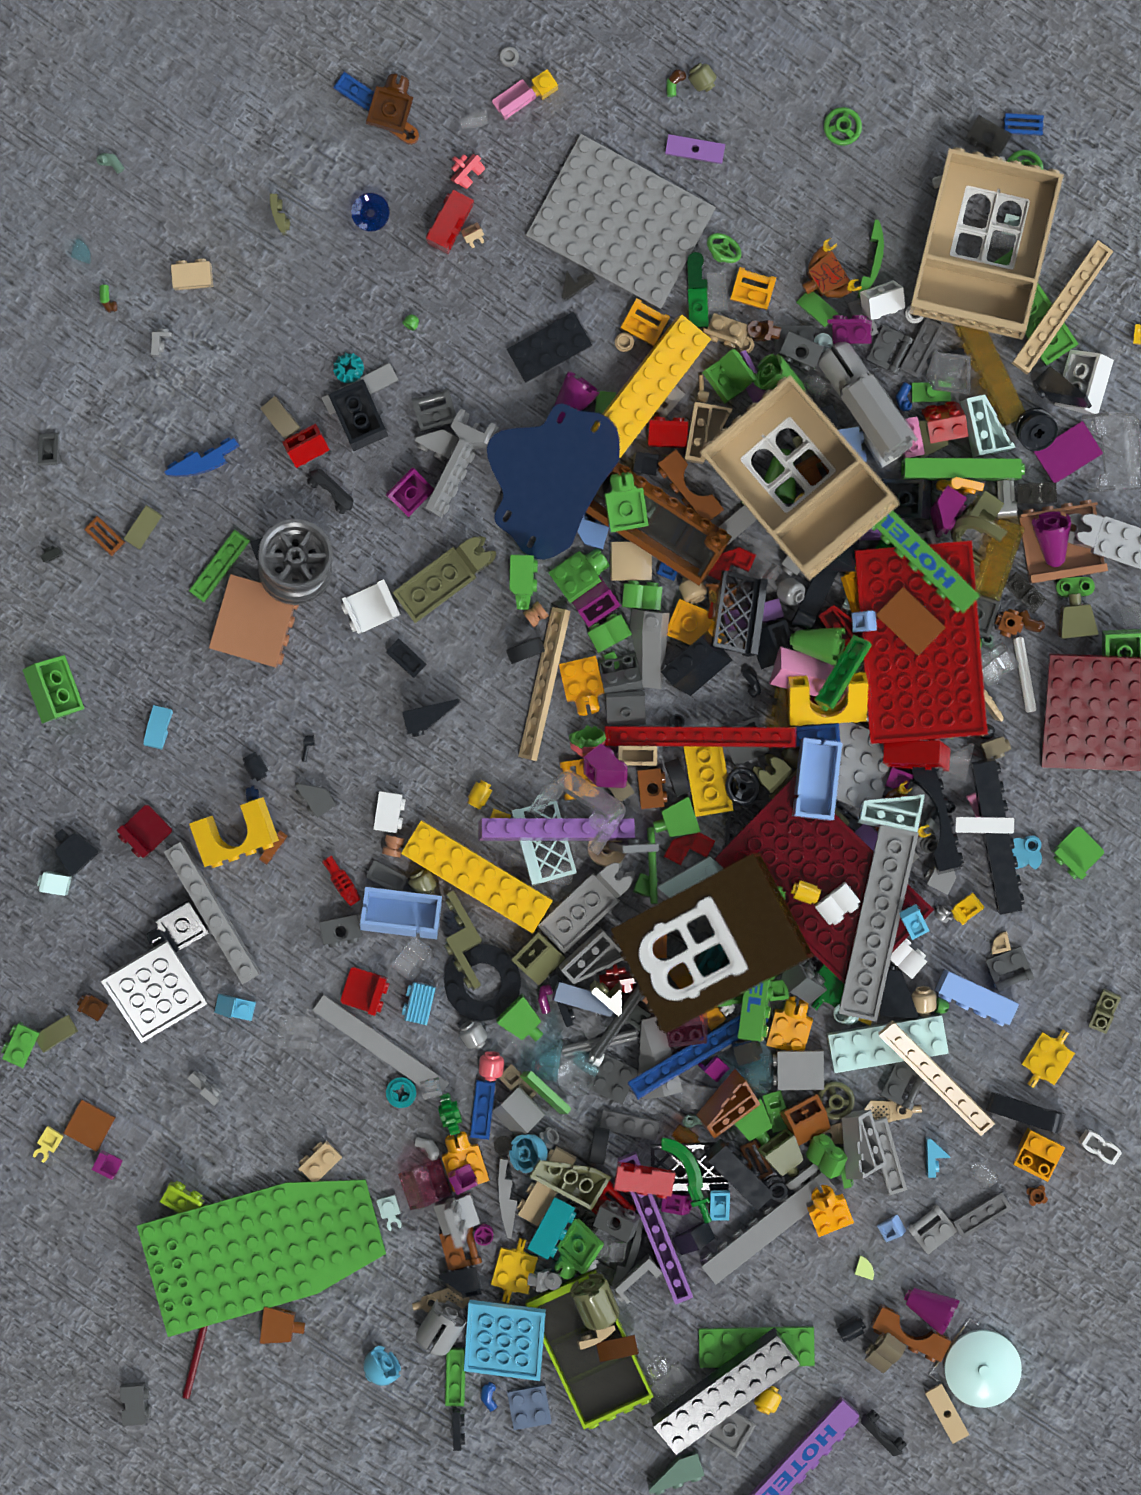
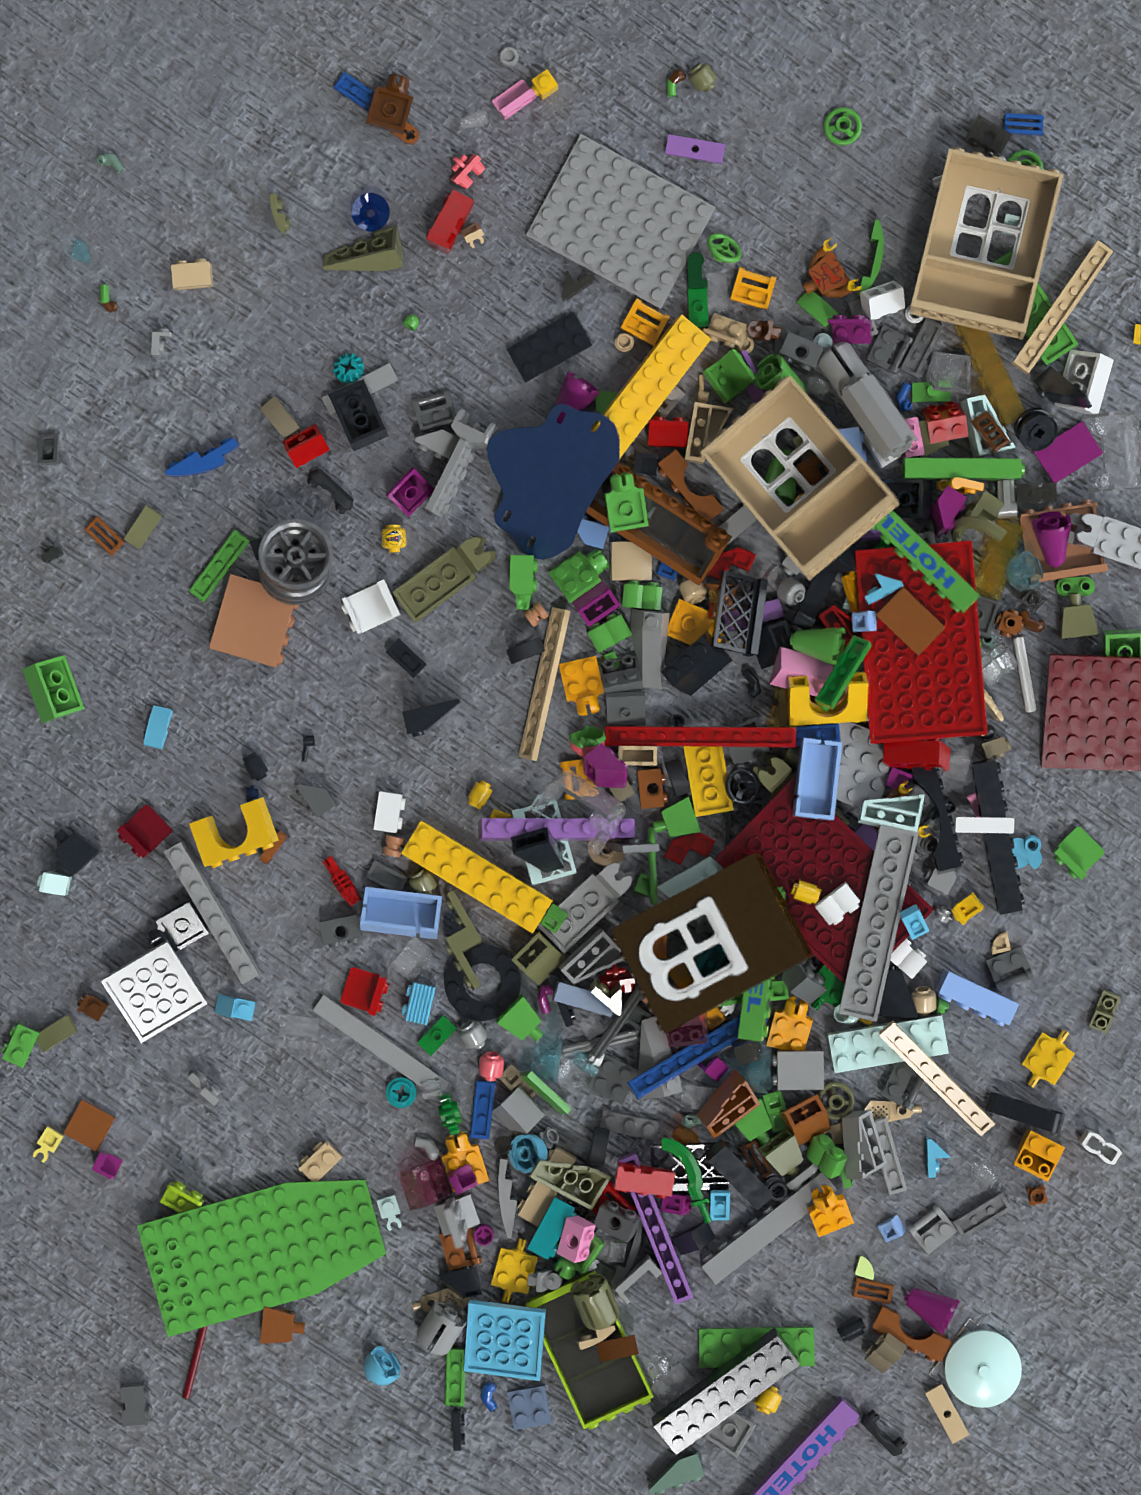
(375, 253): none -> olive wedge
(393, 538): none -> yellow head
(437, 1035): none -> green plate
(538, 850): none -> black slope
(554, 918): none -> bright green slope
(576, 1239): none -> bright pink brick
(876, 1283): none -> dark orange tile
(888, 586): none -> medium azure slope
(984, 435): none -> reddish brown slope
(1024, 571): none -> clear light blue cylinder

